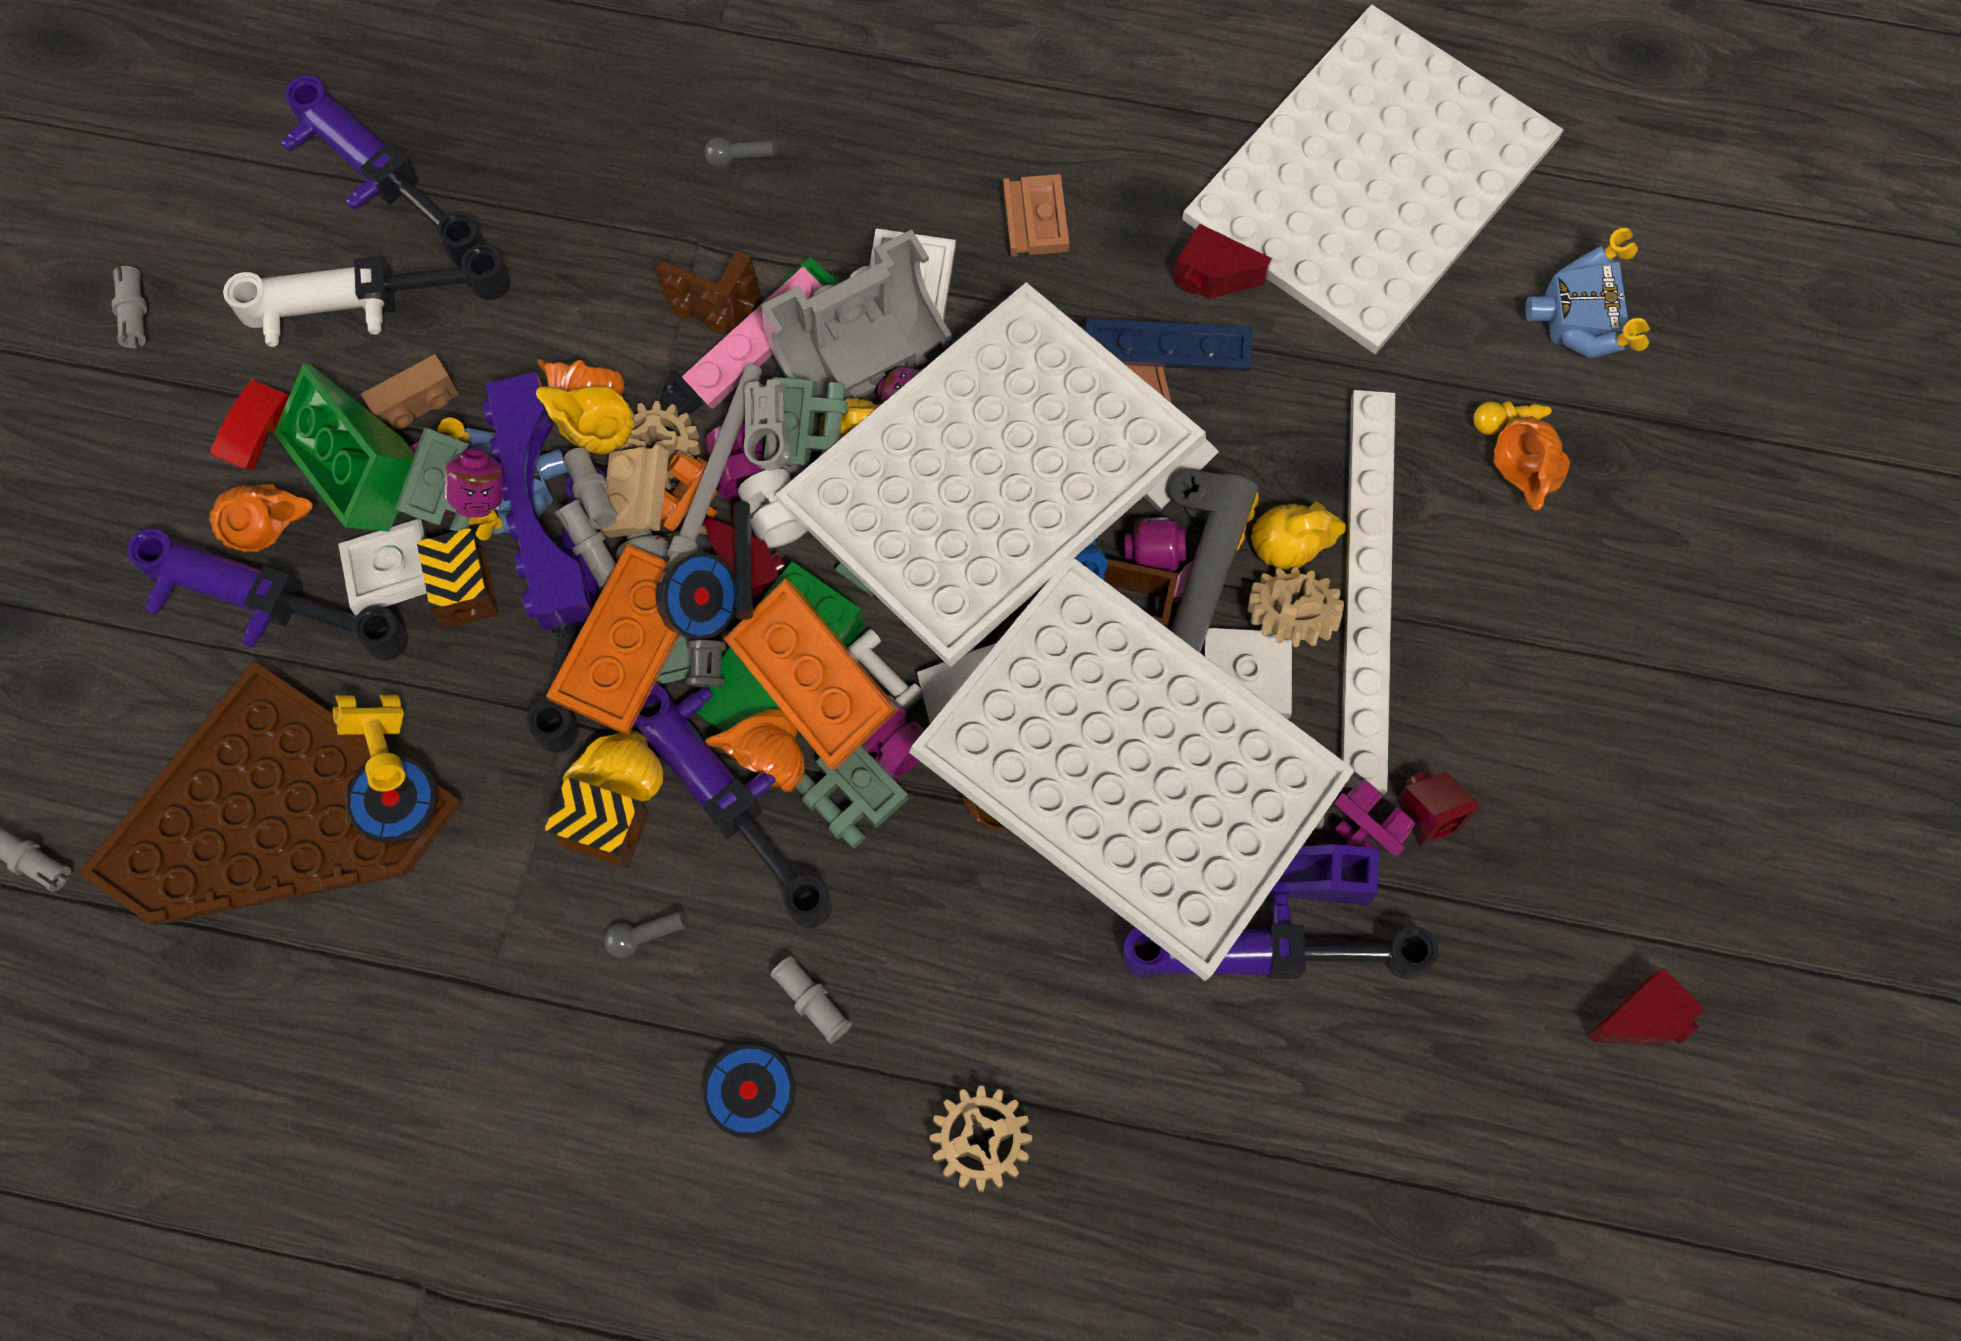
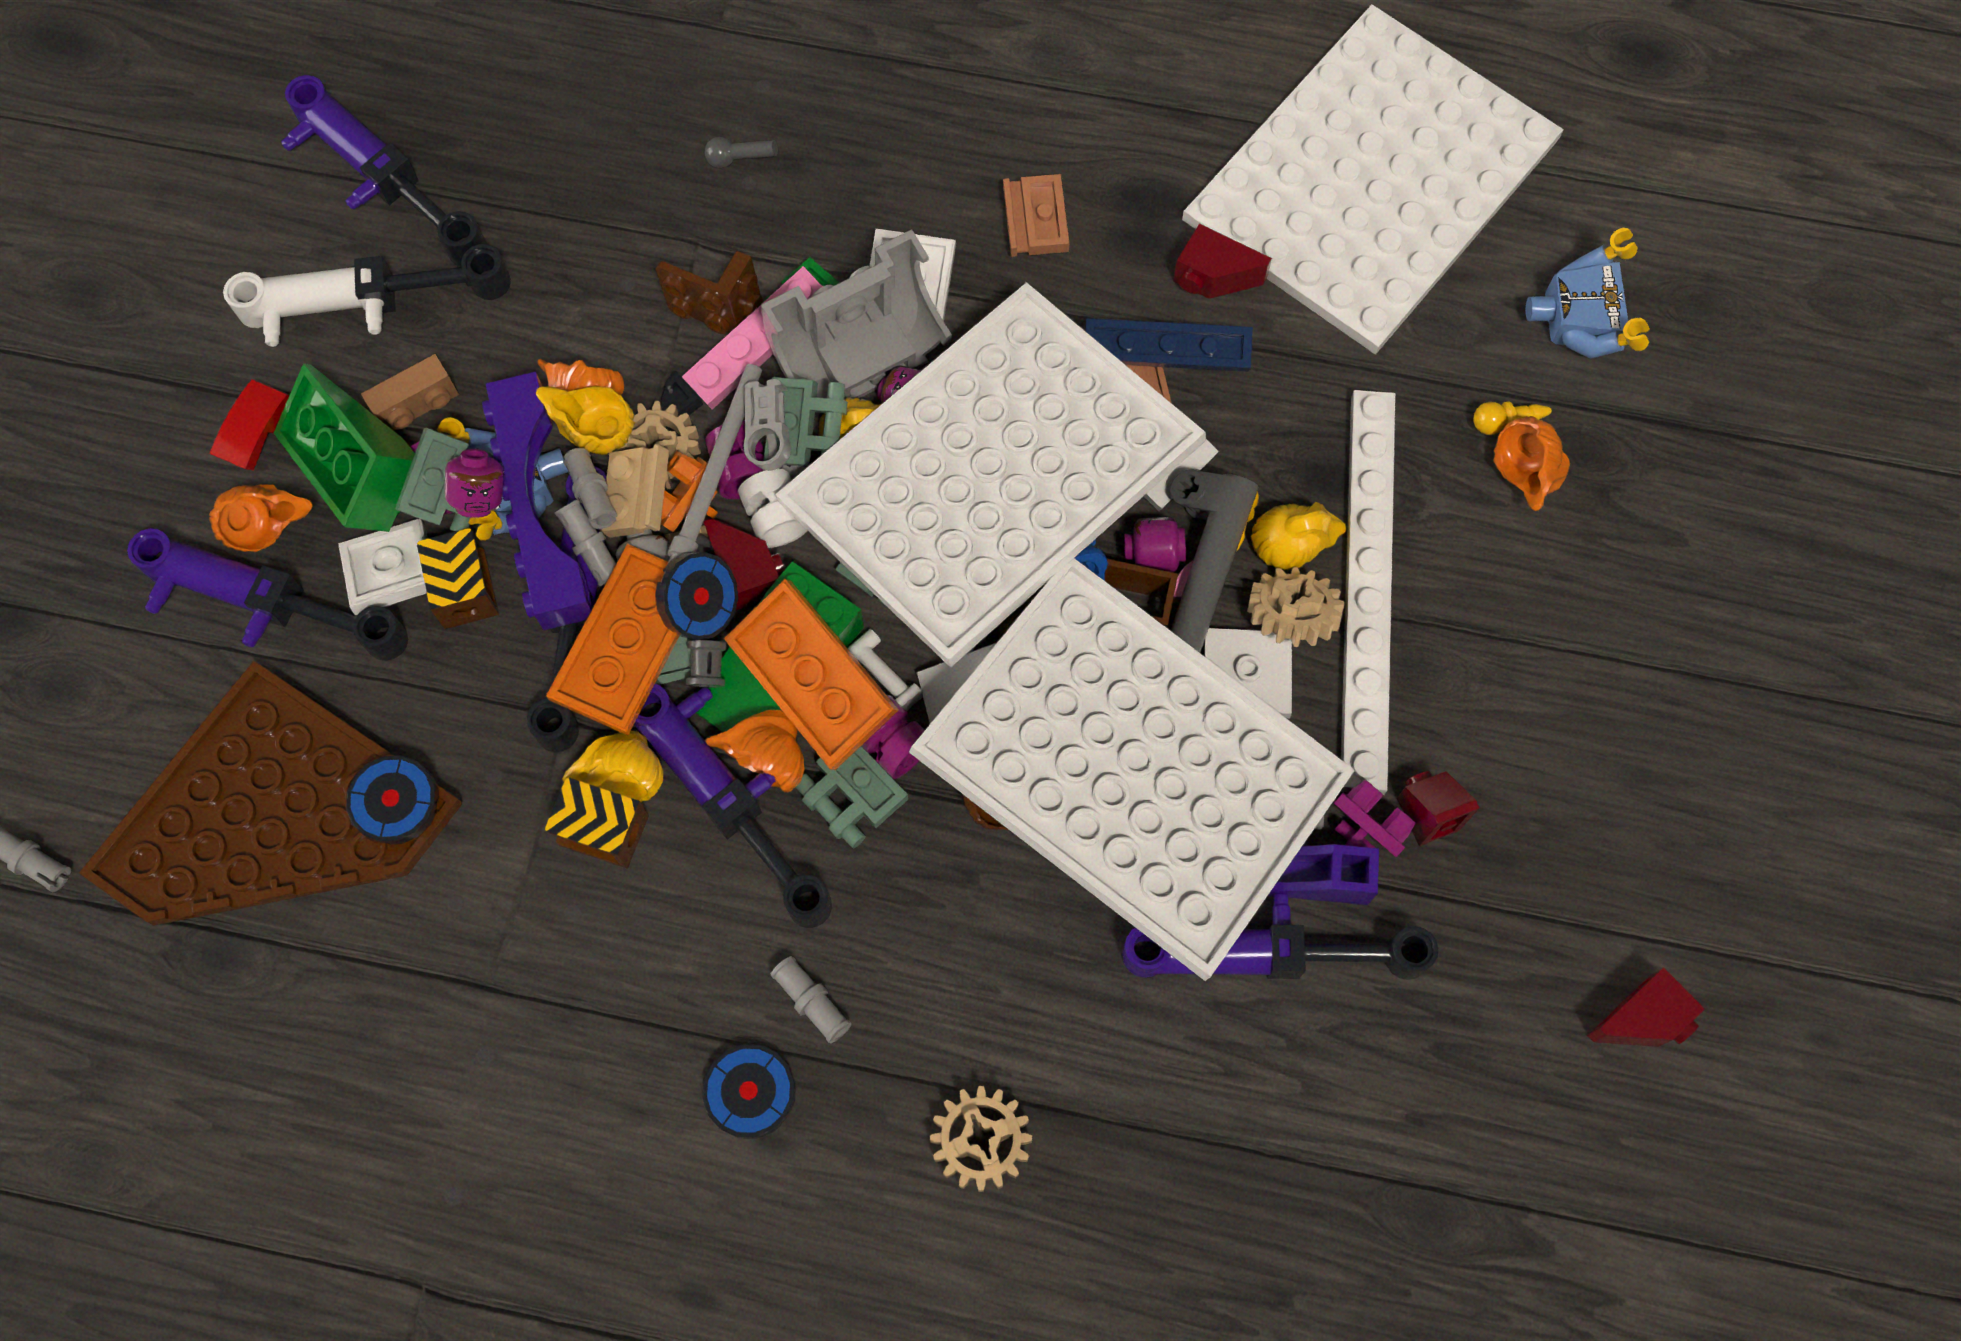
(129, 307): light grey pin -> none
(384, 769): yellow bar -> none
(624, 939): dark grey bar -> none
(743, 560): black bar -> none

